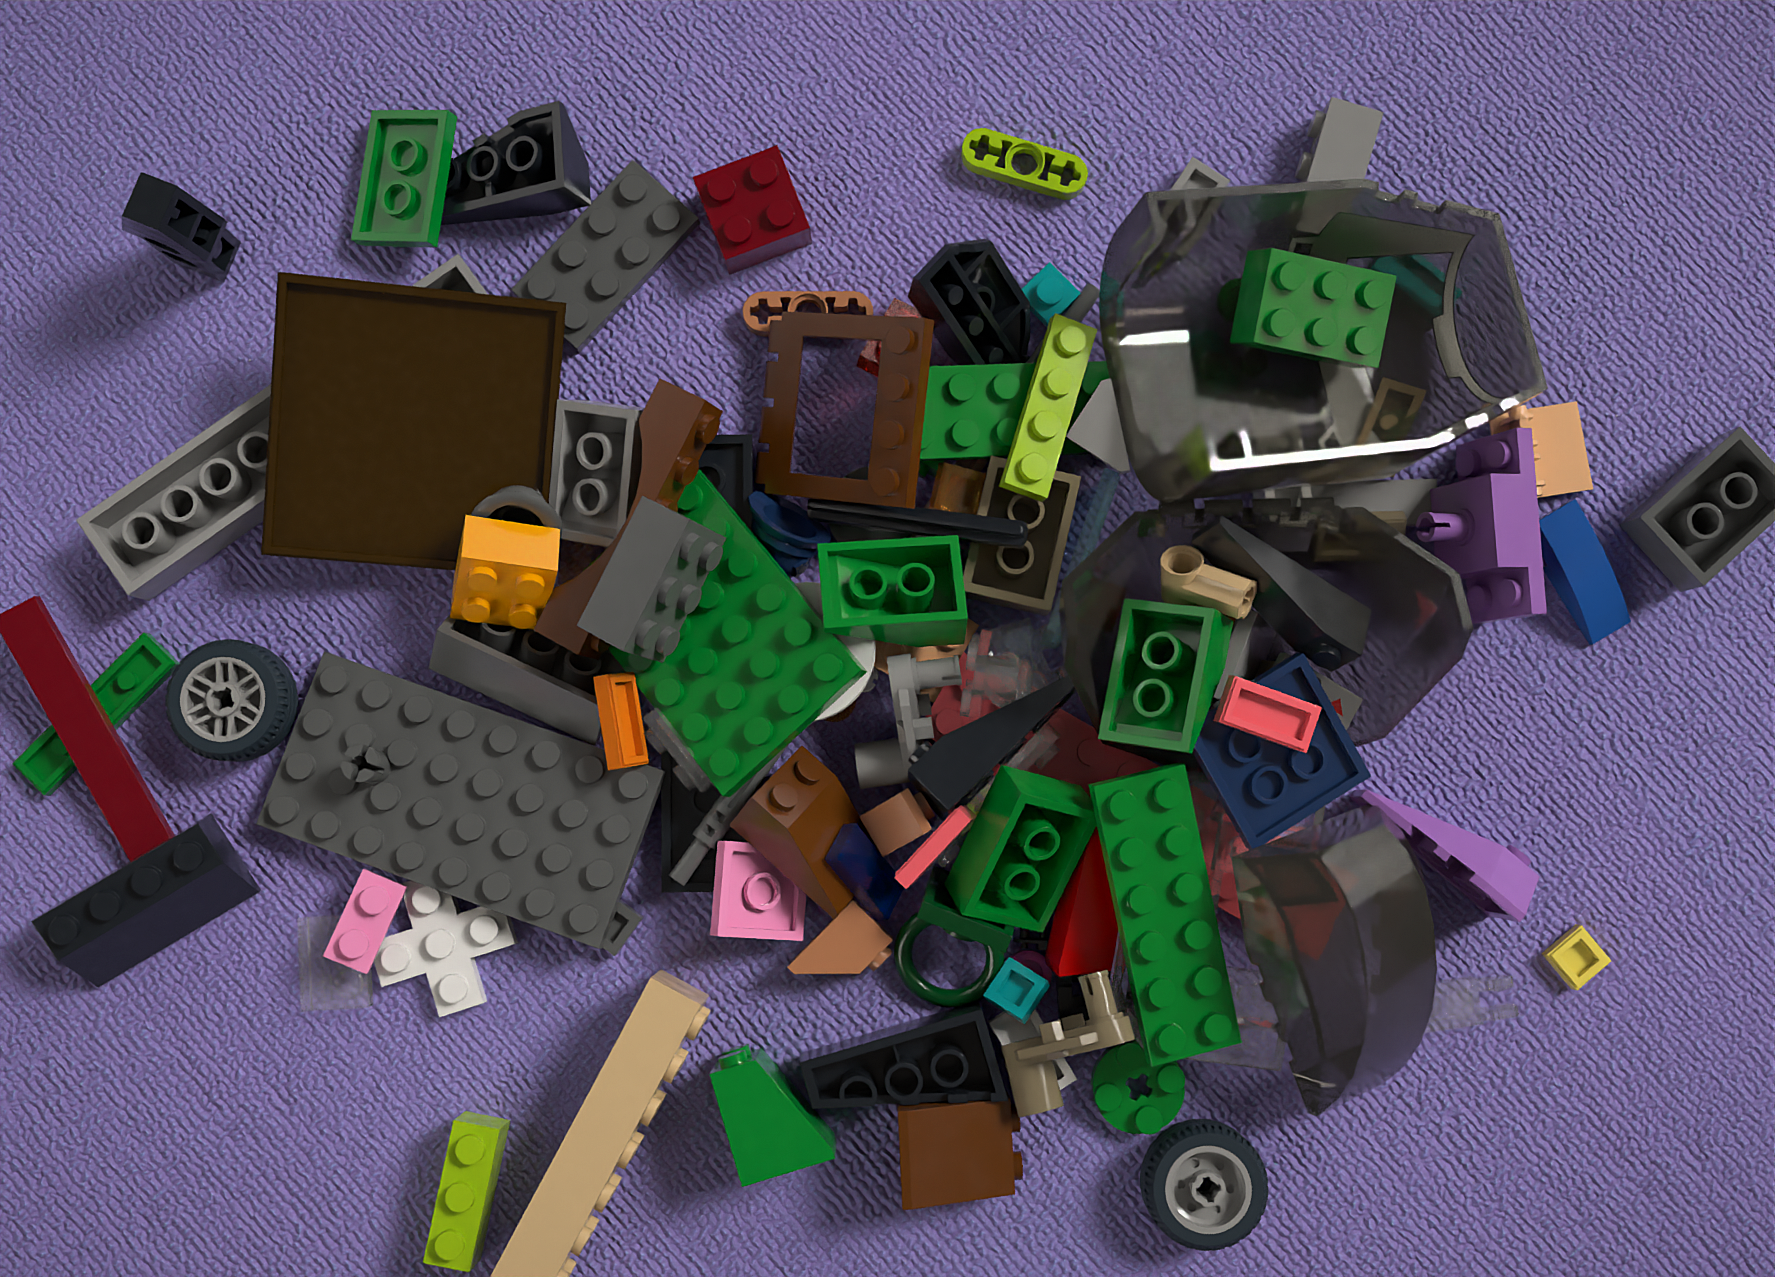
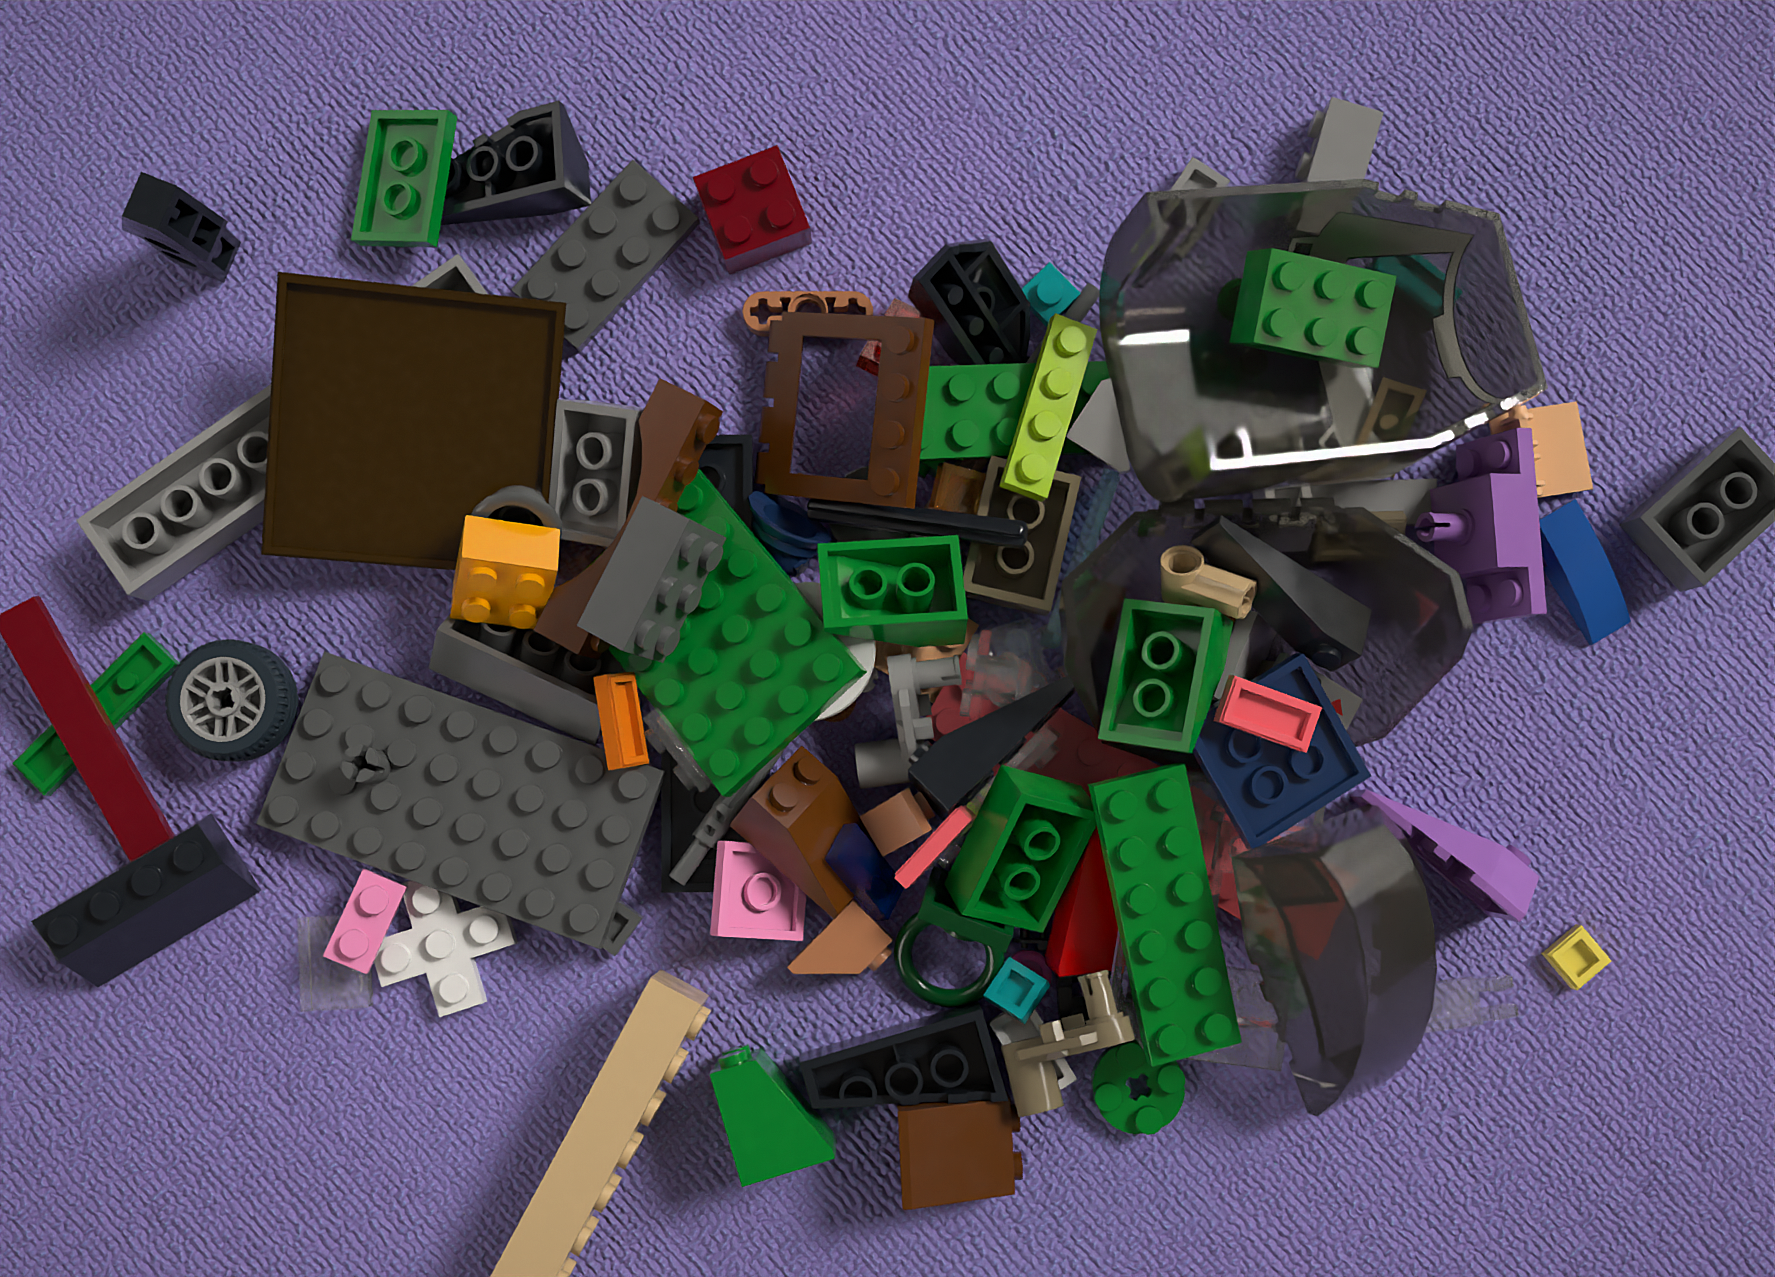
(466, 1191): lime brick -> none
(1015, 146): lime beam -> none
(1230, 1199): wheel -> none

